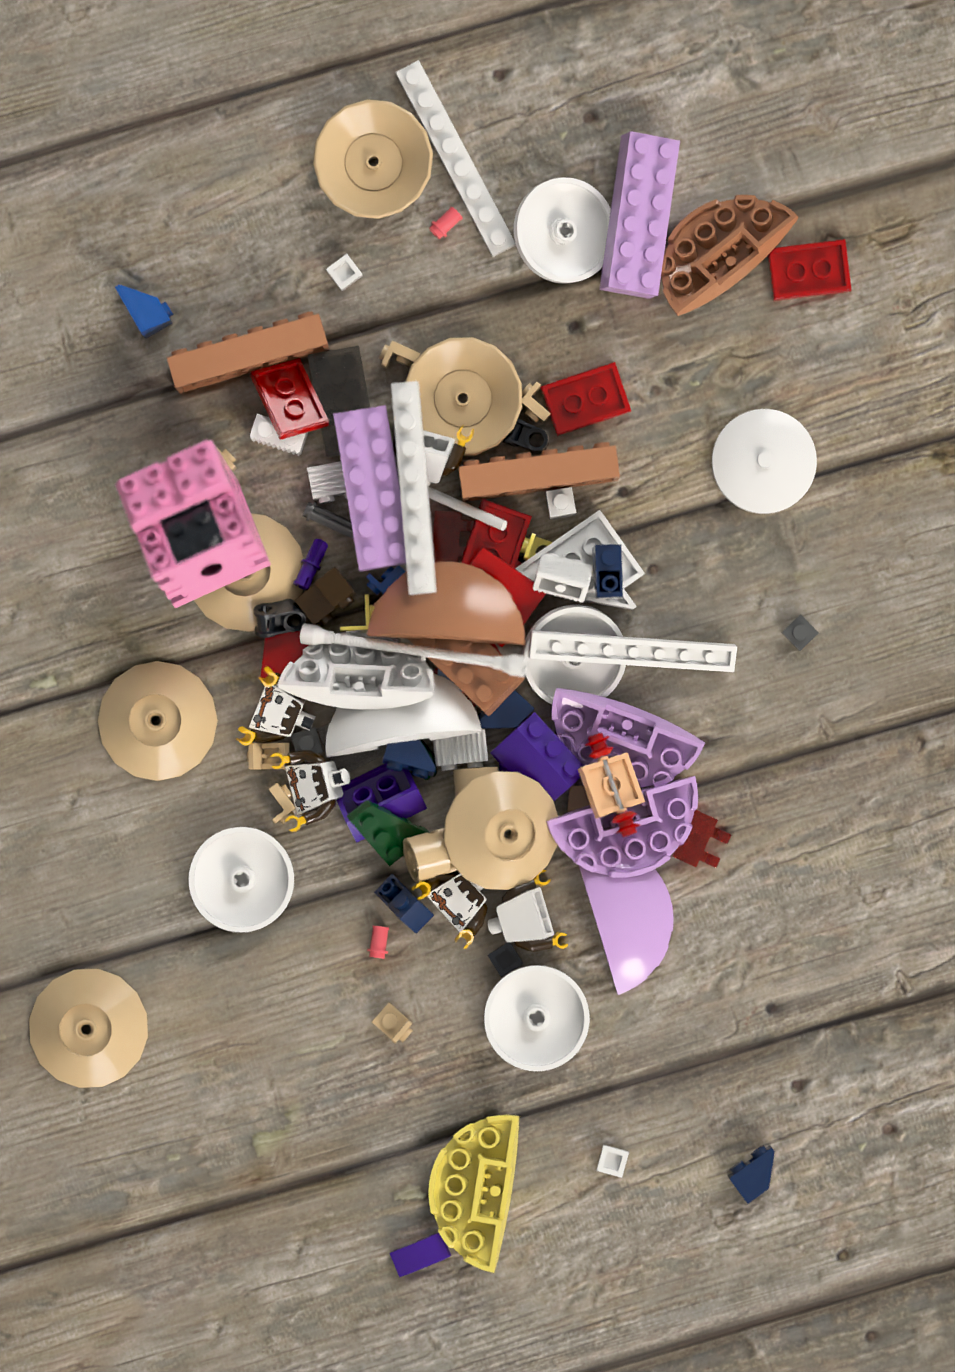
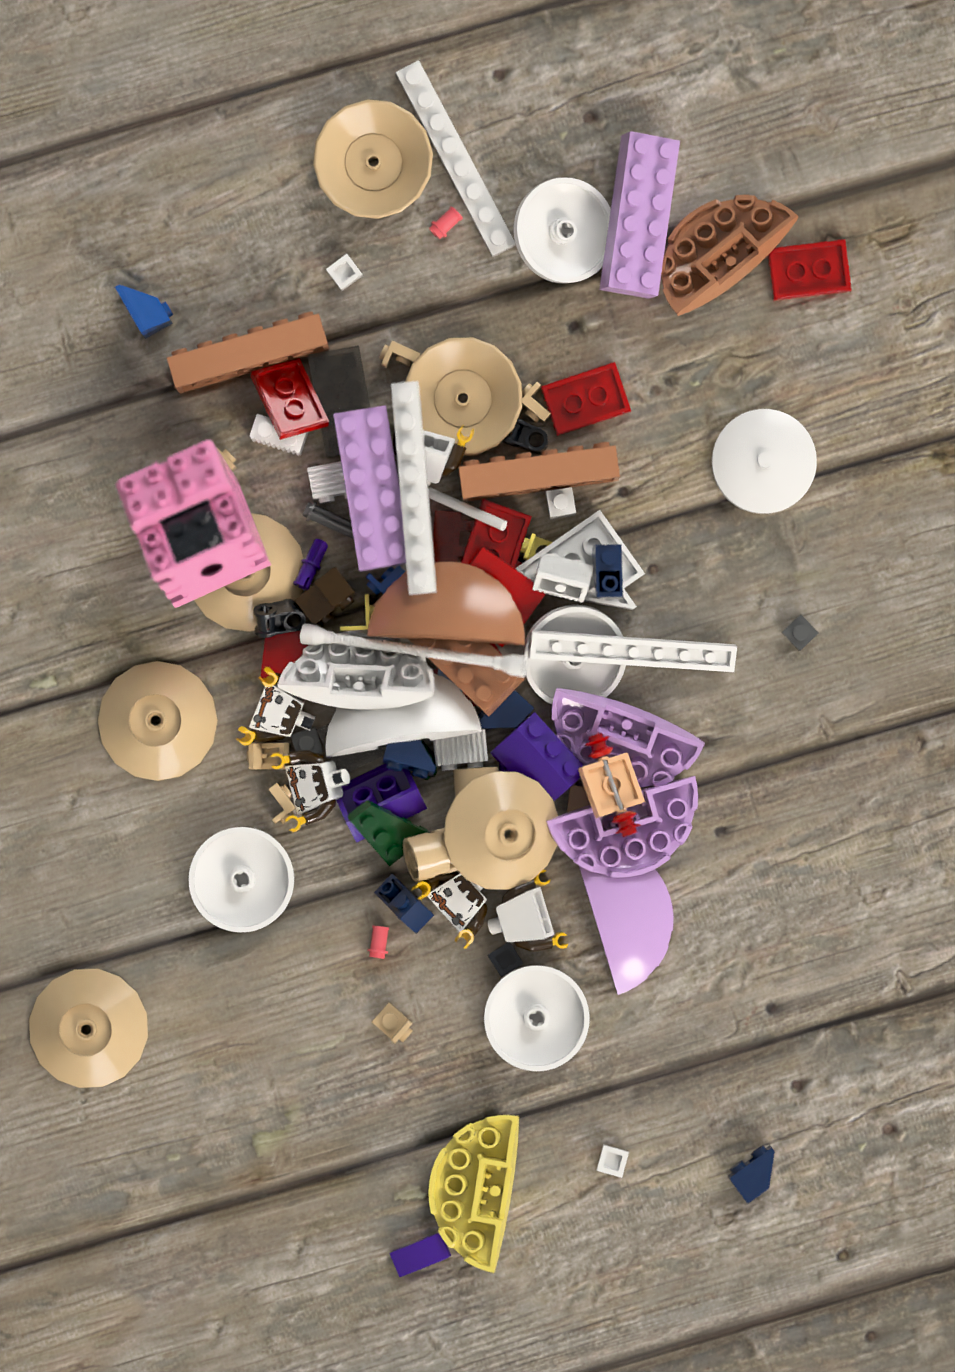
(693, 848): clear red plate -> none

